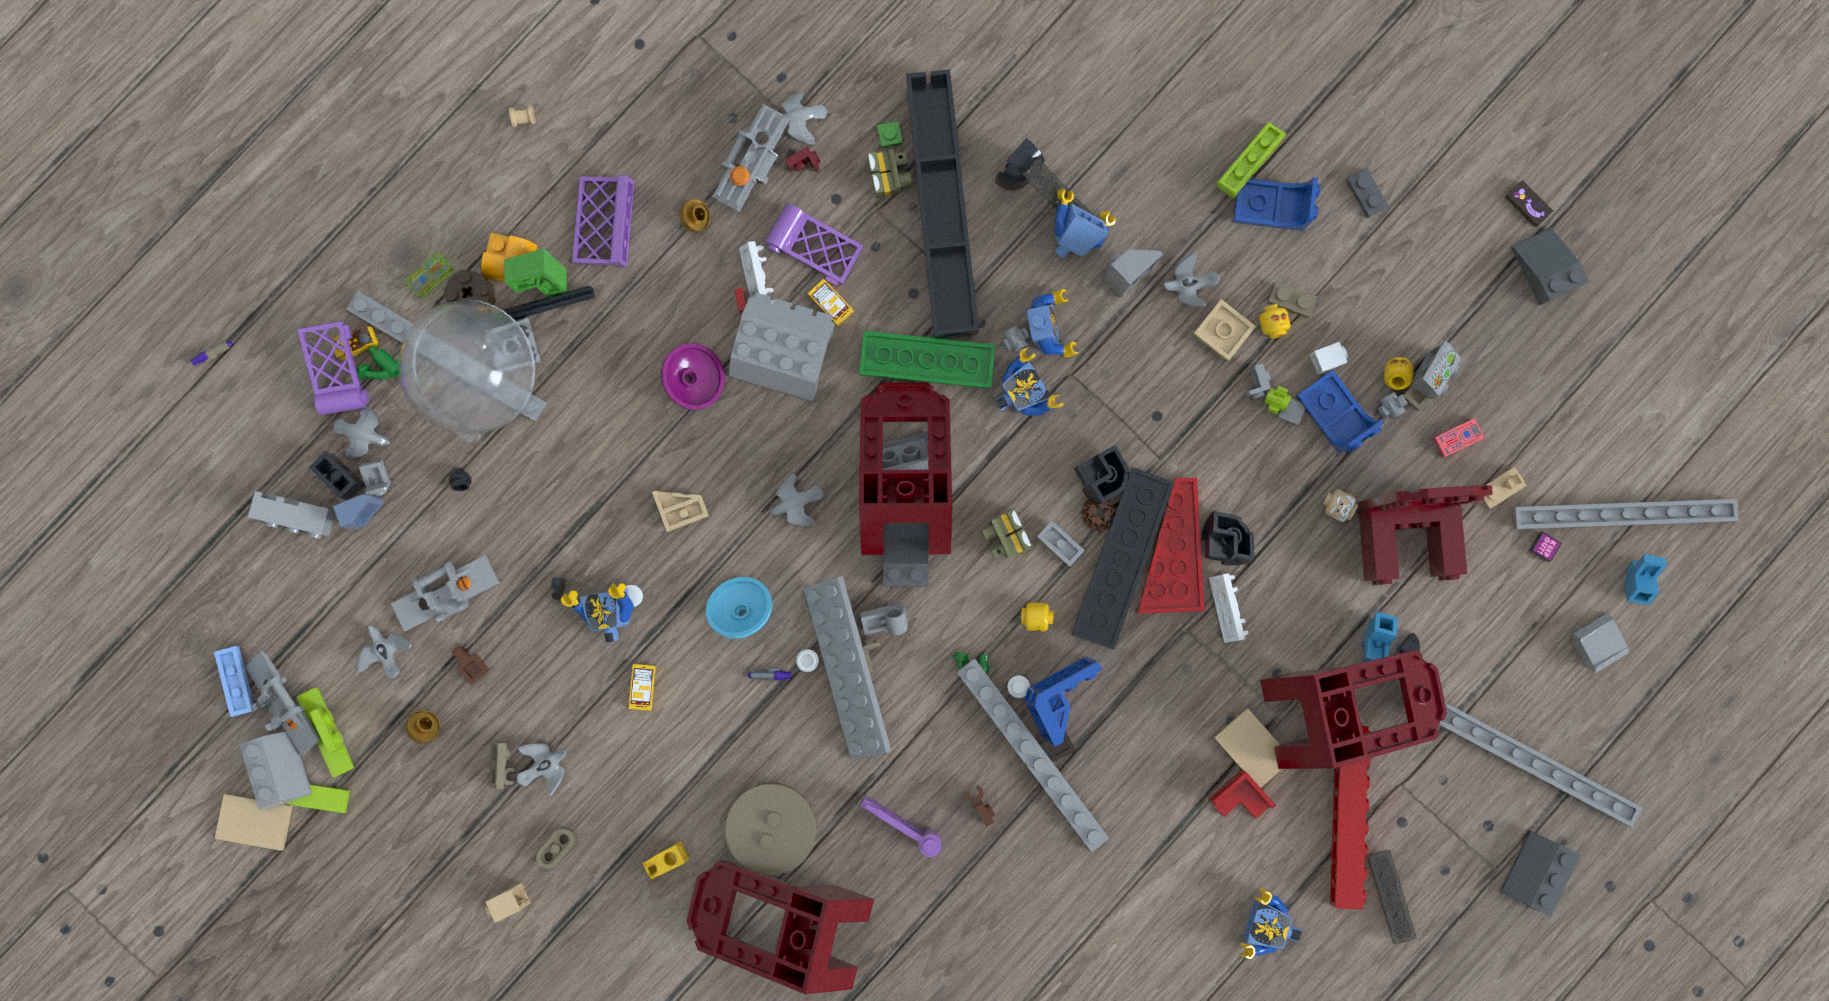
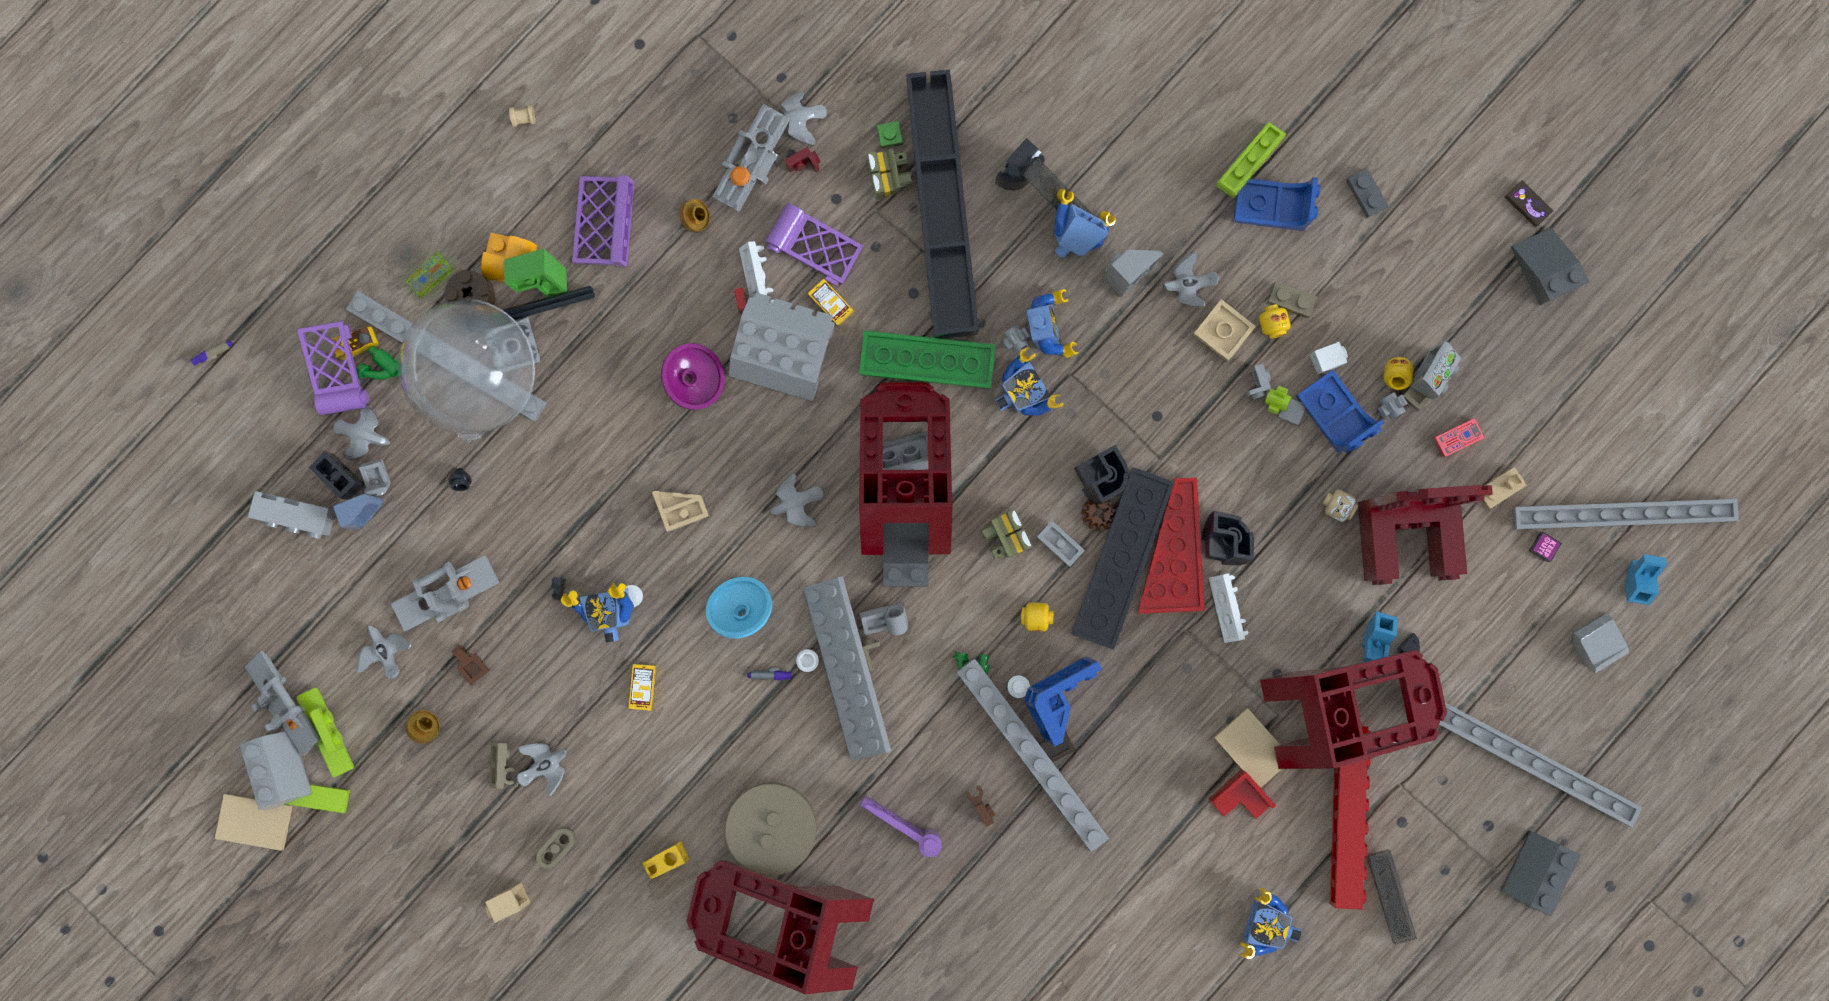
(234, 681): light blue plate -> none

